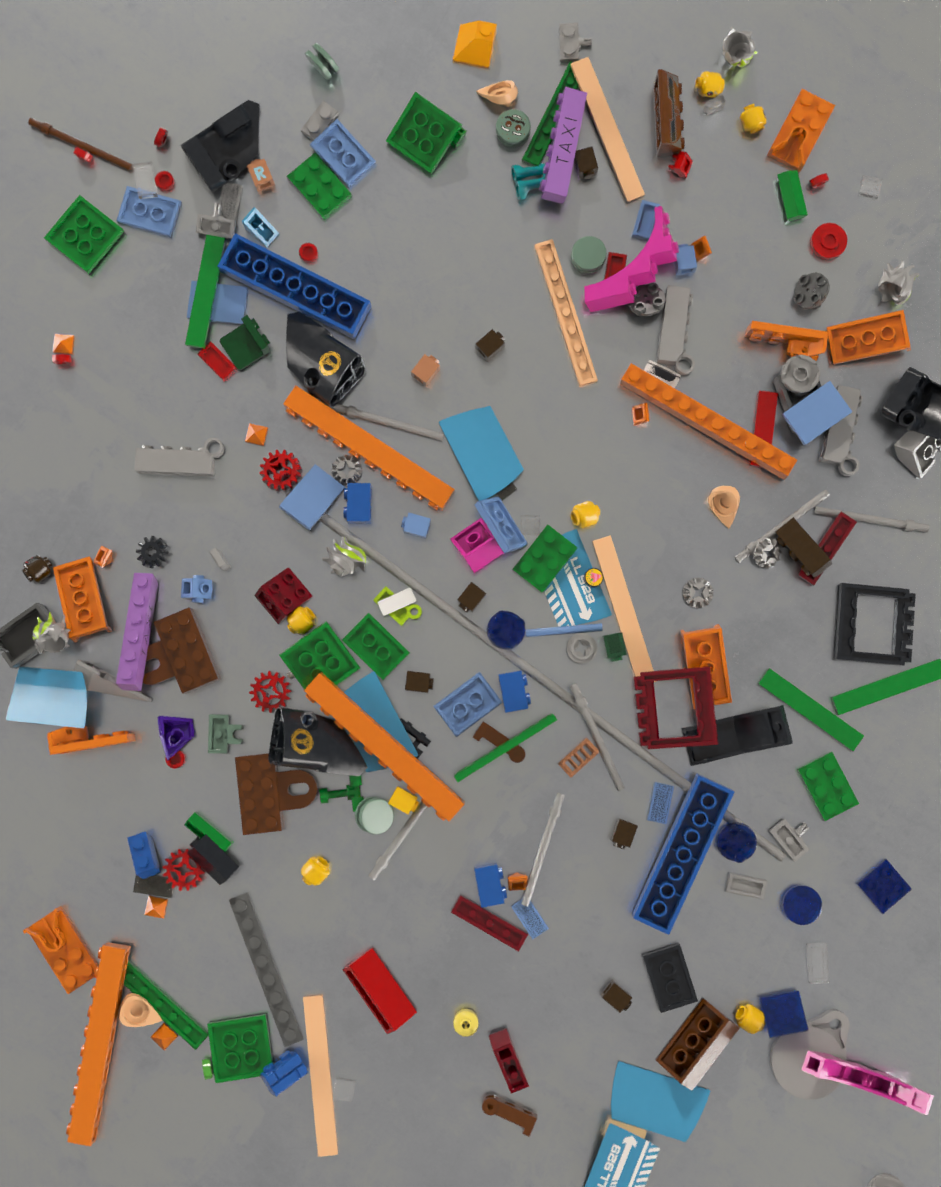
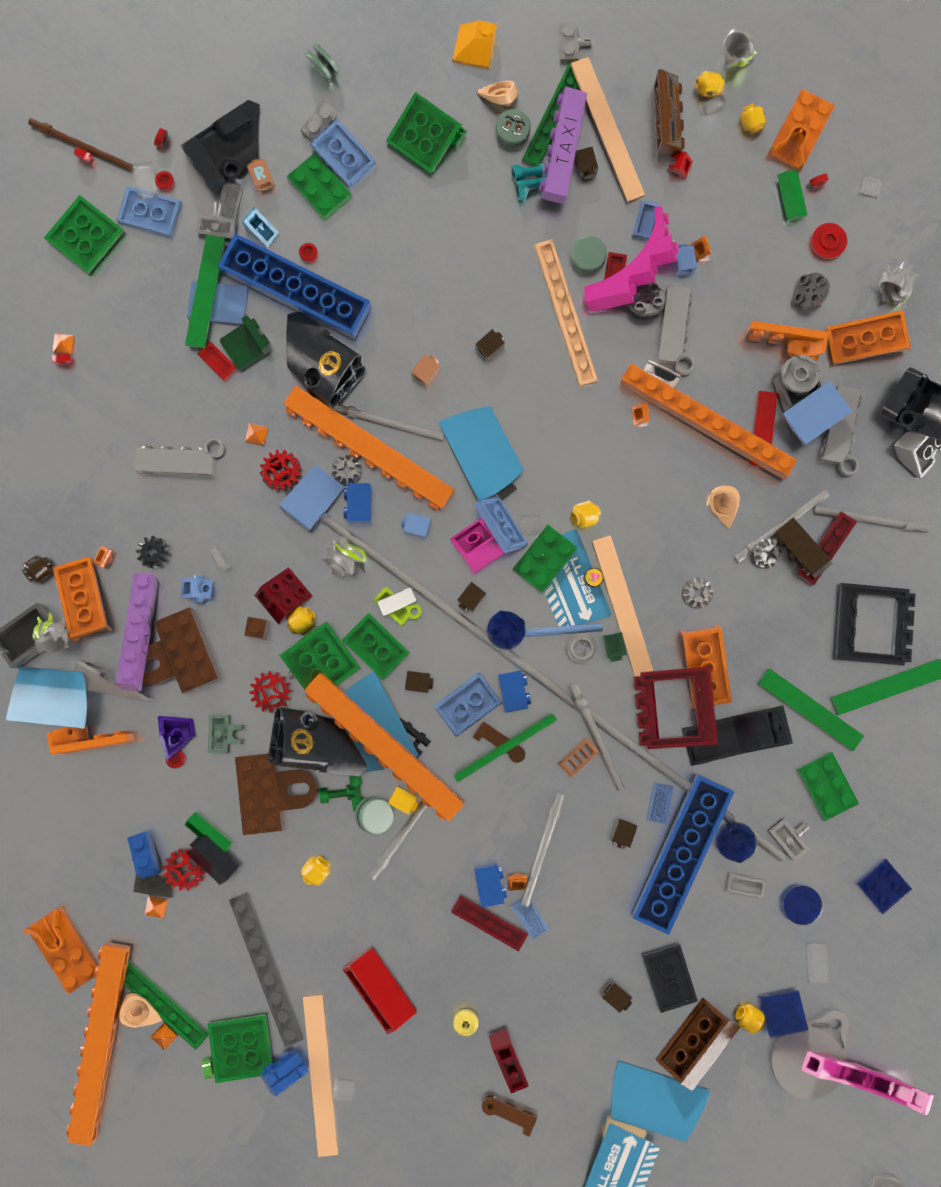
(256, 628): none -> reddish brown brick

